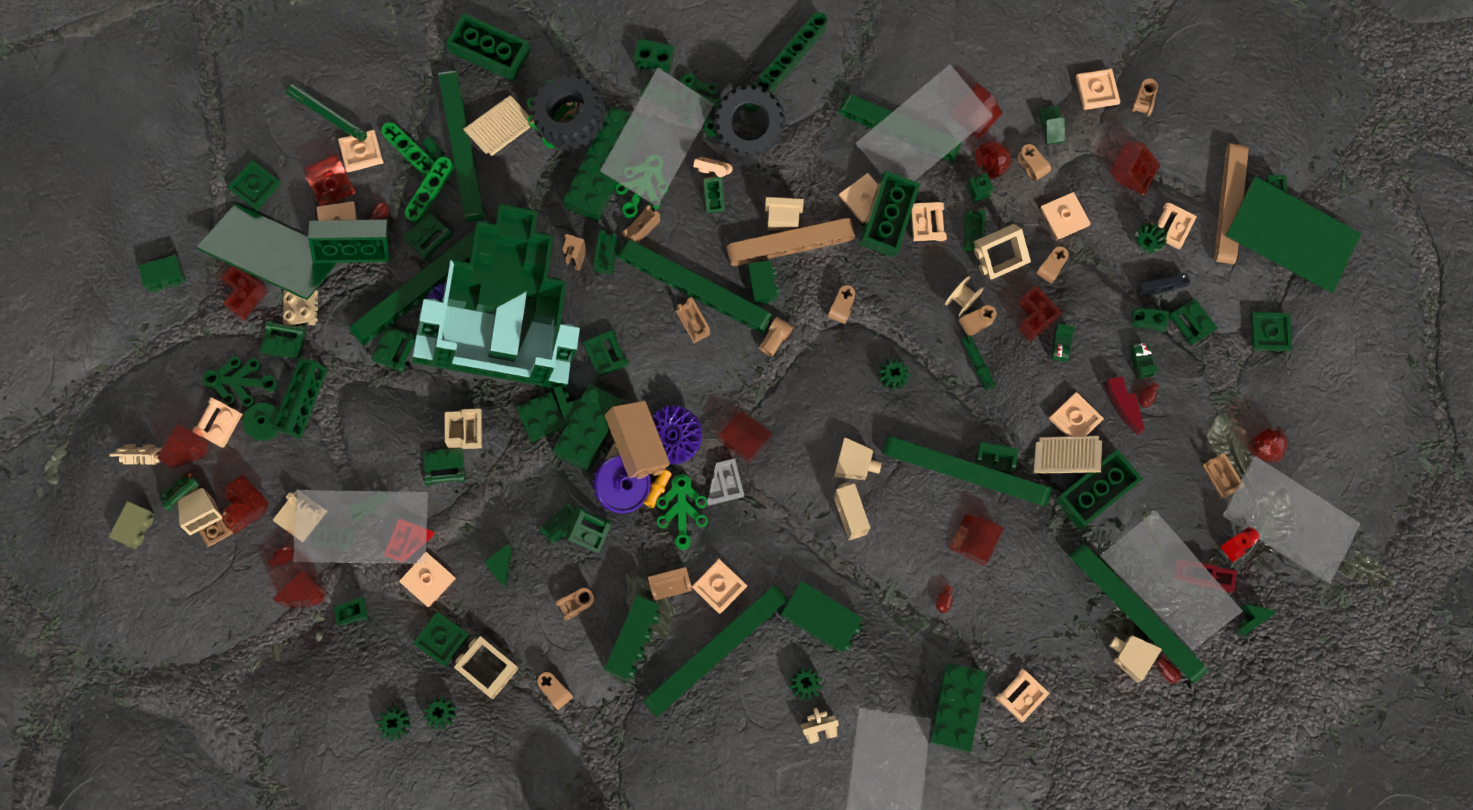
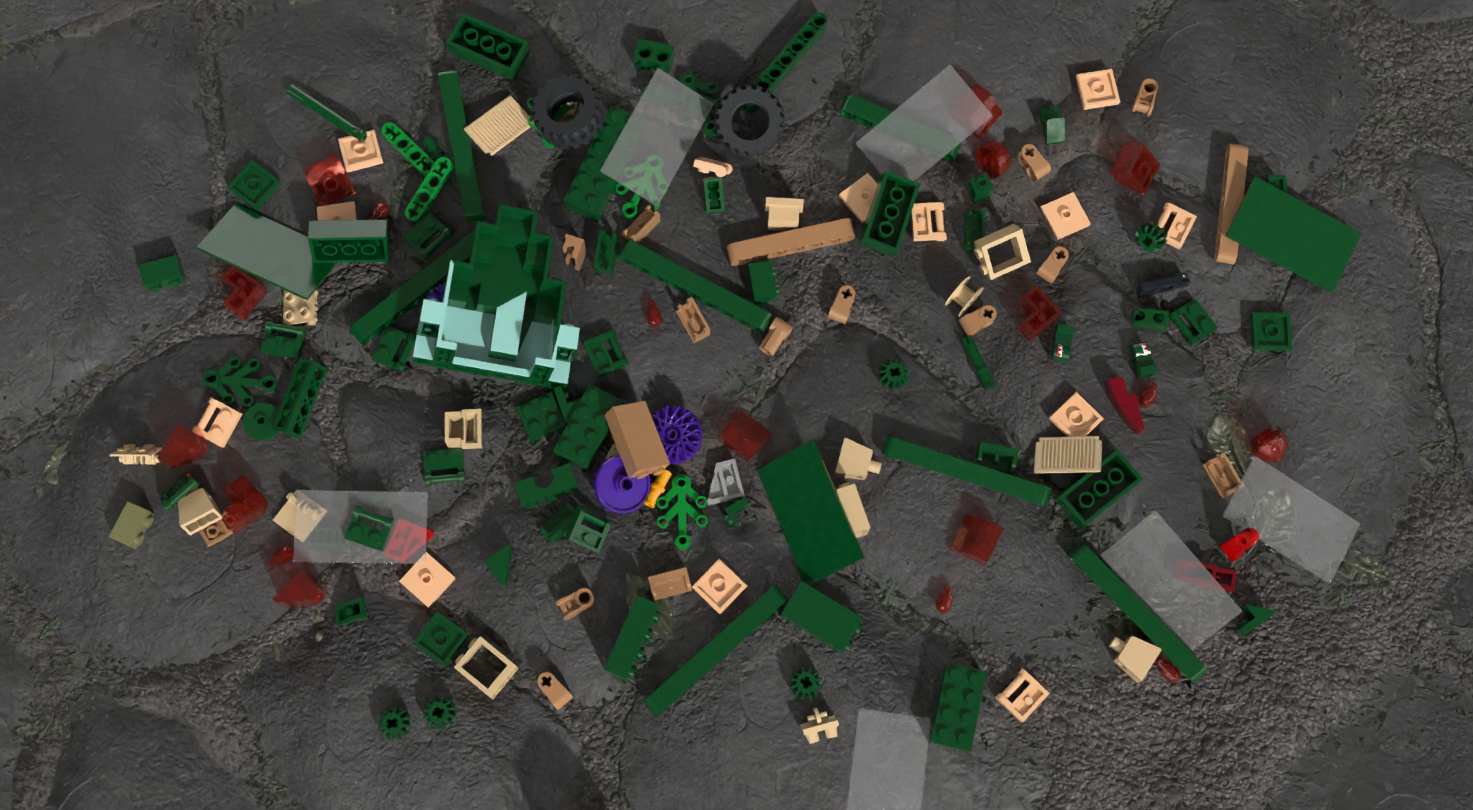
(366, 534): none -> dark green plate
(531, 494): none -> dark green arch
(653, 315): none -> clear red cylinder
(736, 507): none -> dark green bracket
(810, 513): none -> dark green piece

